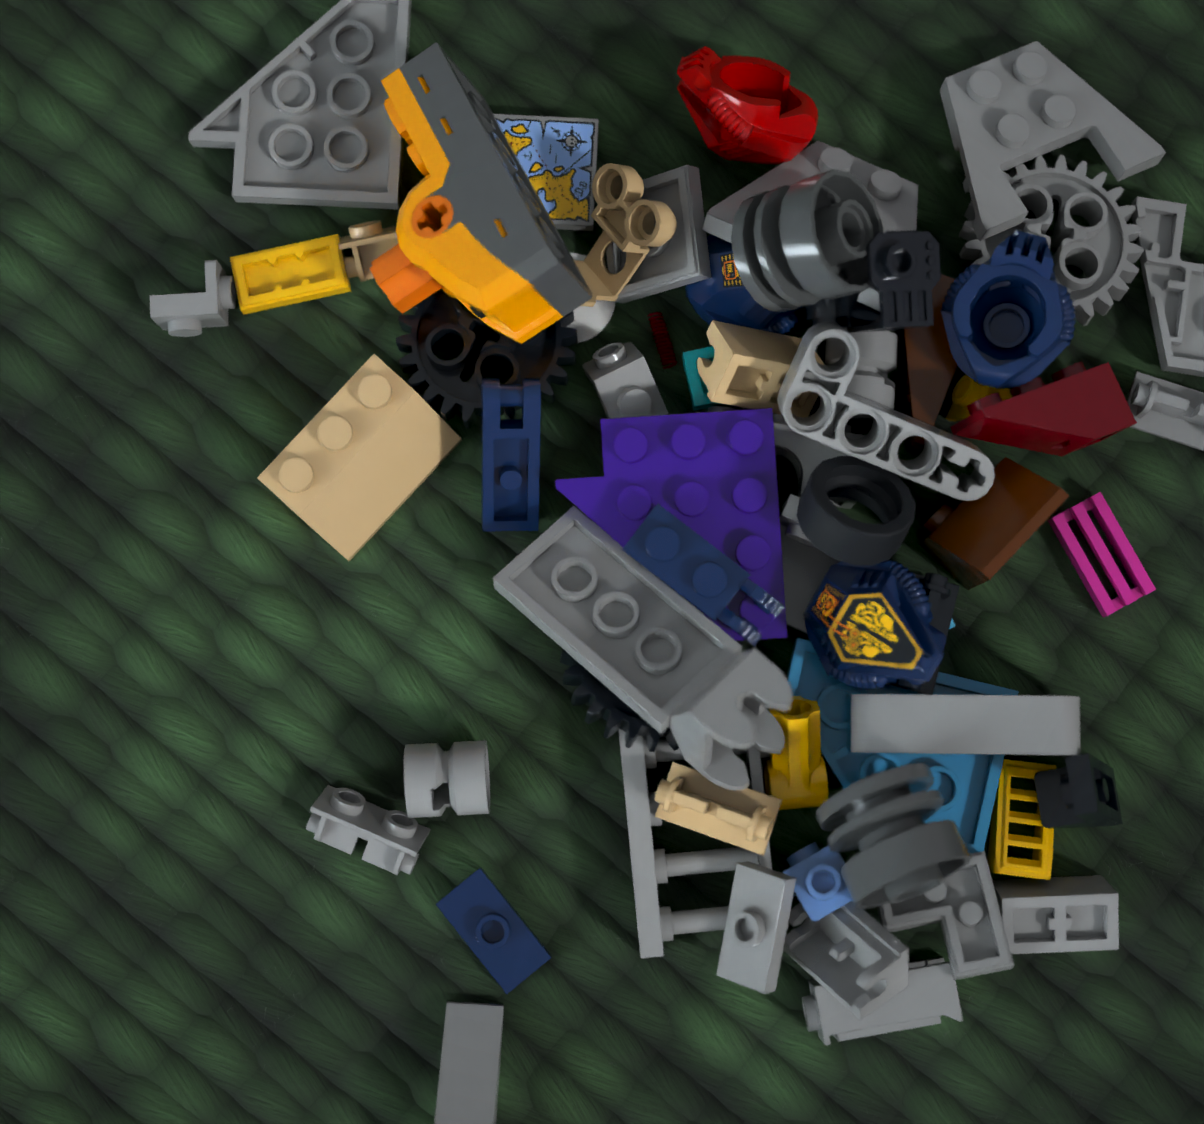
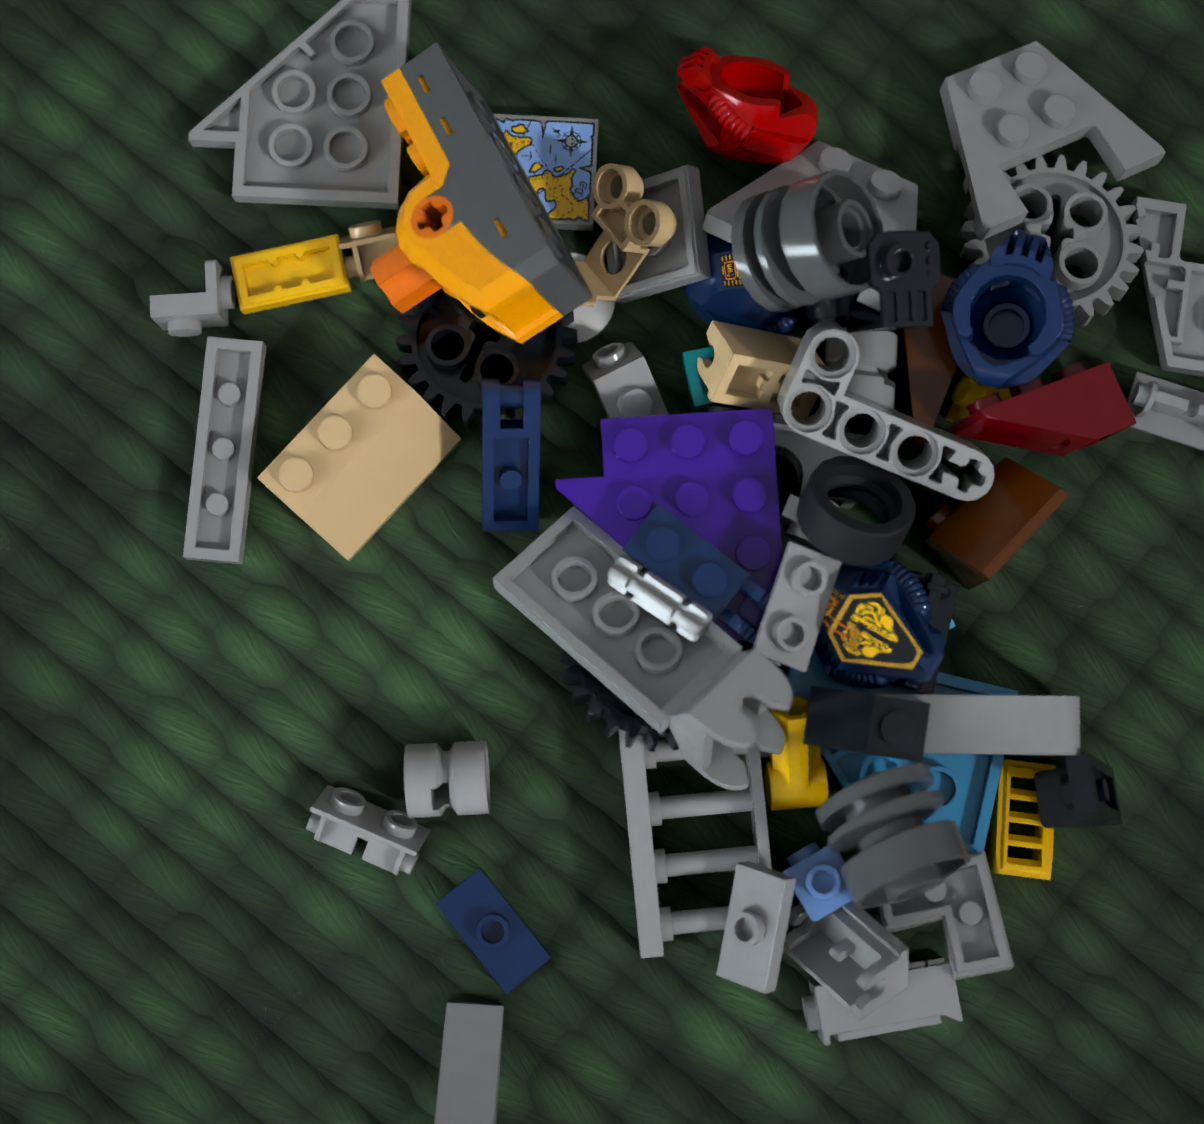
(224, 450): none -> light grey plate
(657, 332): dark red leg -> none
(659, 598): none -> light grey axle
(732, 816): tan hinge -> none
(796, 607): none -> light grey hinge
(866, 723): none -> black slope
(1059, 914): light grey hinge -> none
(1120, 545): dark pink tile -> none

